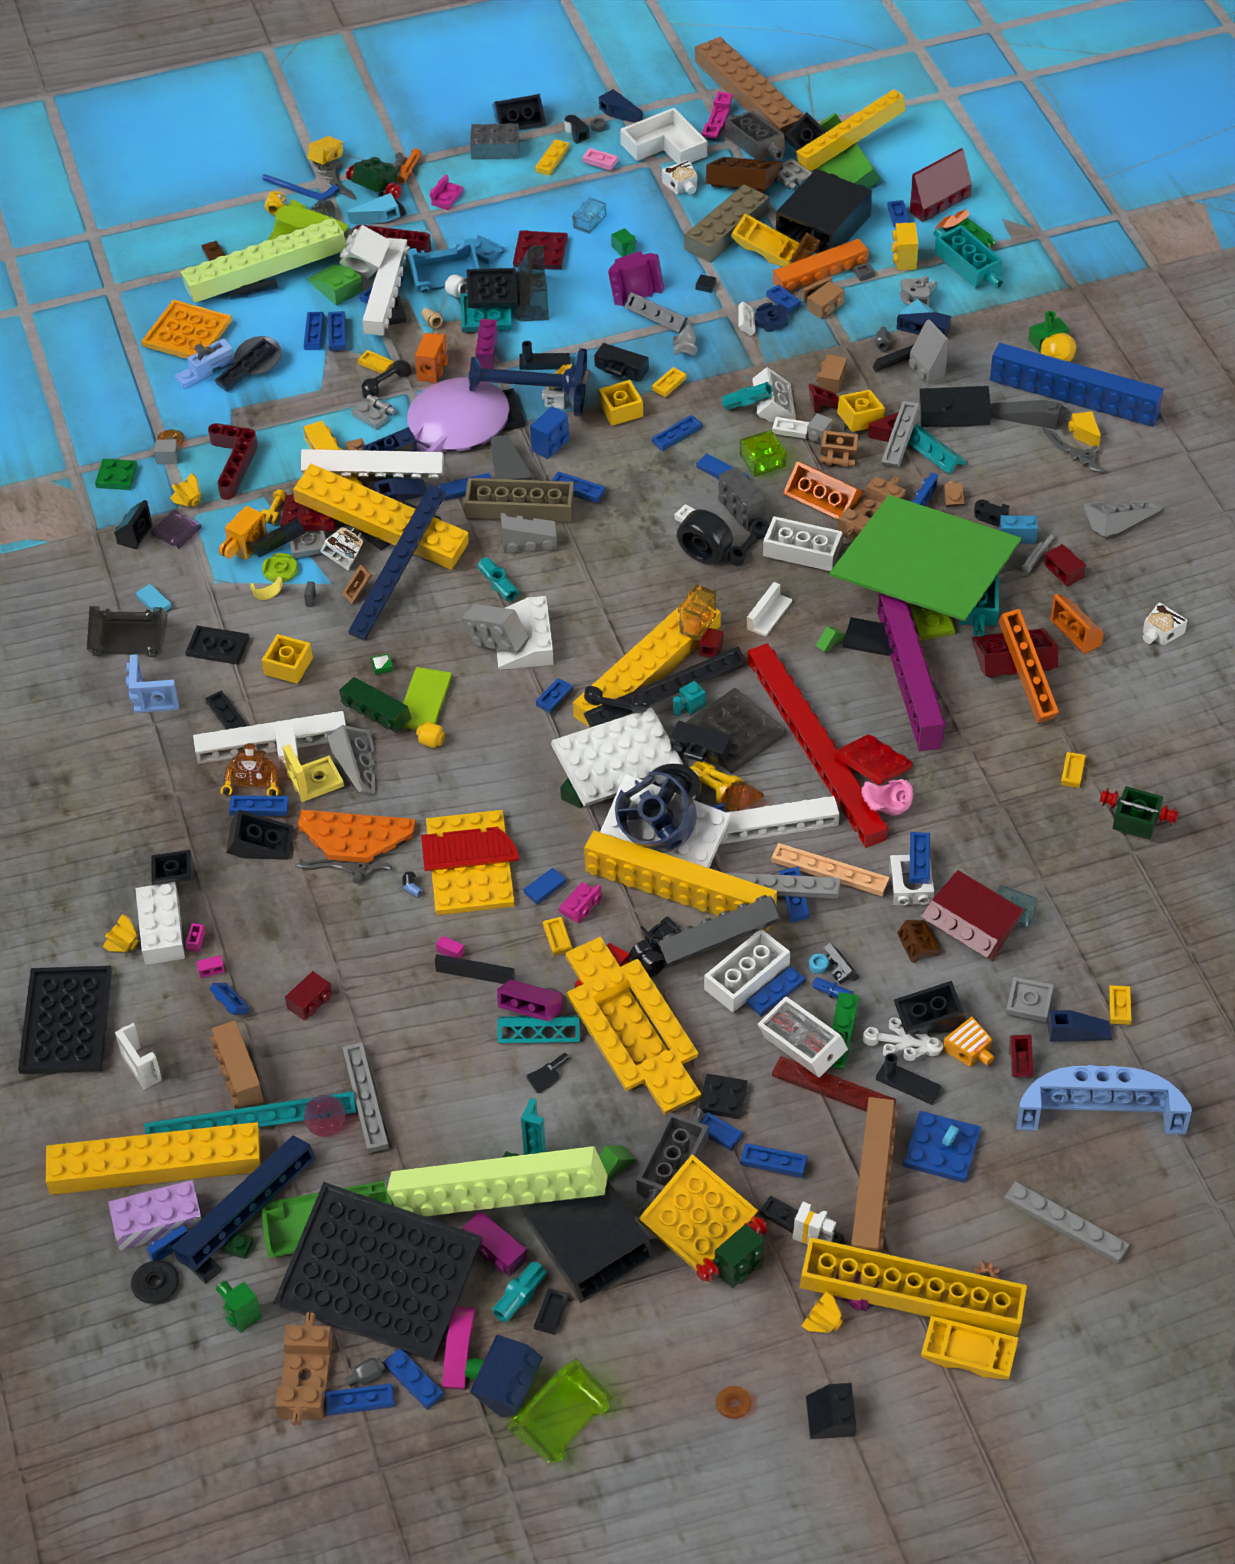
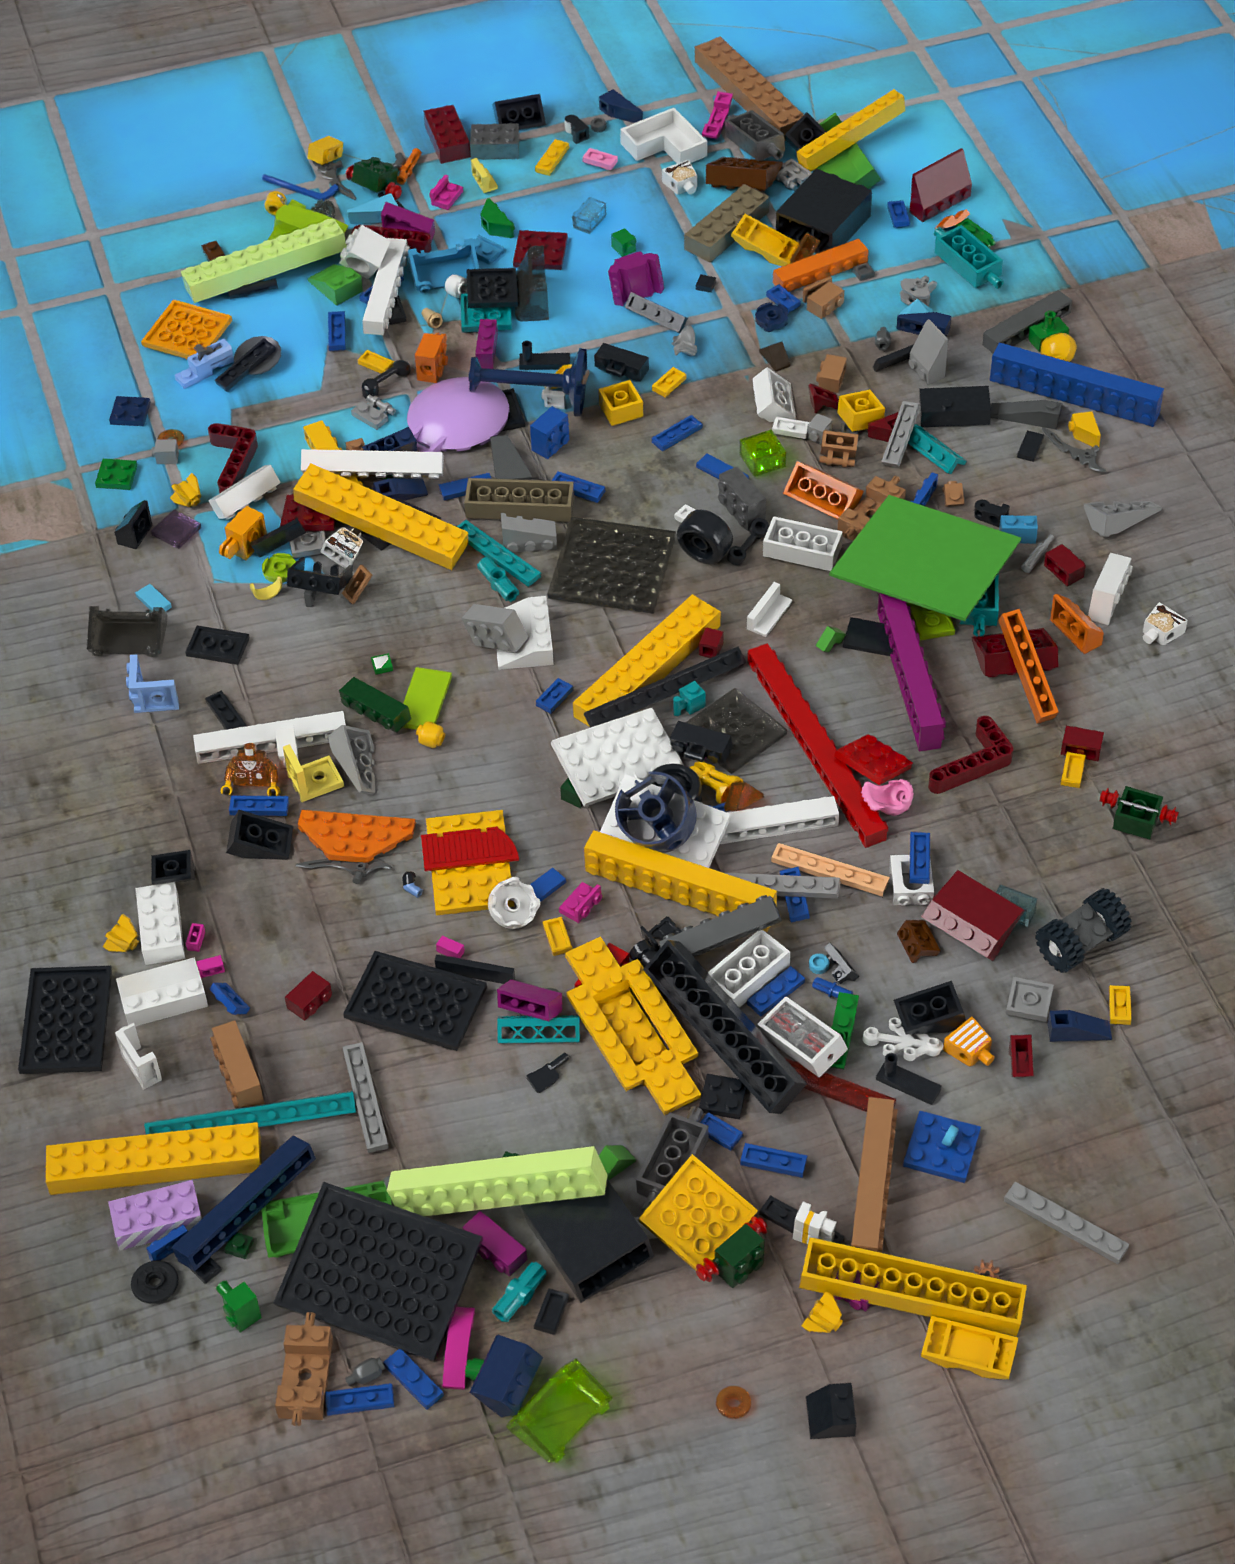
(129, 411): none -> dark blue plate
(162, 992): none -> white slope
(245, 491): none -> white brick
(279, 497): yellow hinge -> none
(287, 658): yellow brick -> none
(313, 331): blue tile -> none
(316, 580): none -> black window
(326, 1125): clear pink plate -> none
(397, 562): dark blue plate -> none
(400, 218): none -> magenta wedge
(415, 1000): none -> black plate
(447, 134): none -> dark red brick
(482, 176): none -> light yellow bracket
(495, 221): none -> green slope
(500, 555): none -> teal plate
(521, 894): none -> white plate
(533, 1129): teal fence -> none
(612, 565): none -> clear smoke plate
(639, 702): black piece -> none
(697, 612): clear yellow brick -> none
(725, 1027): none -> black brick
(746, 318): white plate -> none
(747, 396): teal piece -> none
(776, 356): none -> dark brown slope
(905, 246): yellow brick -> none
(995, 756): none -> dark red beam
(1017, 326): none -> dark grey brick
(1030, 446): none -> black tile
(1082, 742): none -> dark red brick
(1097, 920): none -> black plate
(1104, 1090): light blue slope -> none
(1109, 588): none -> white wedge

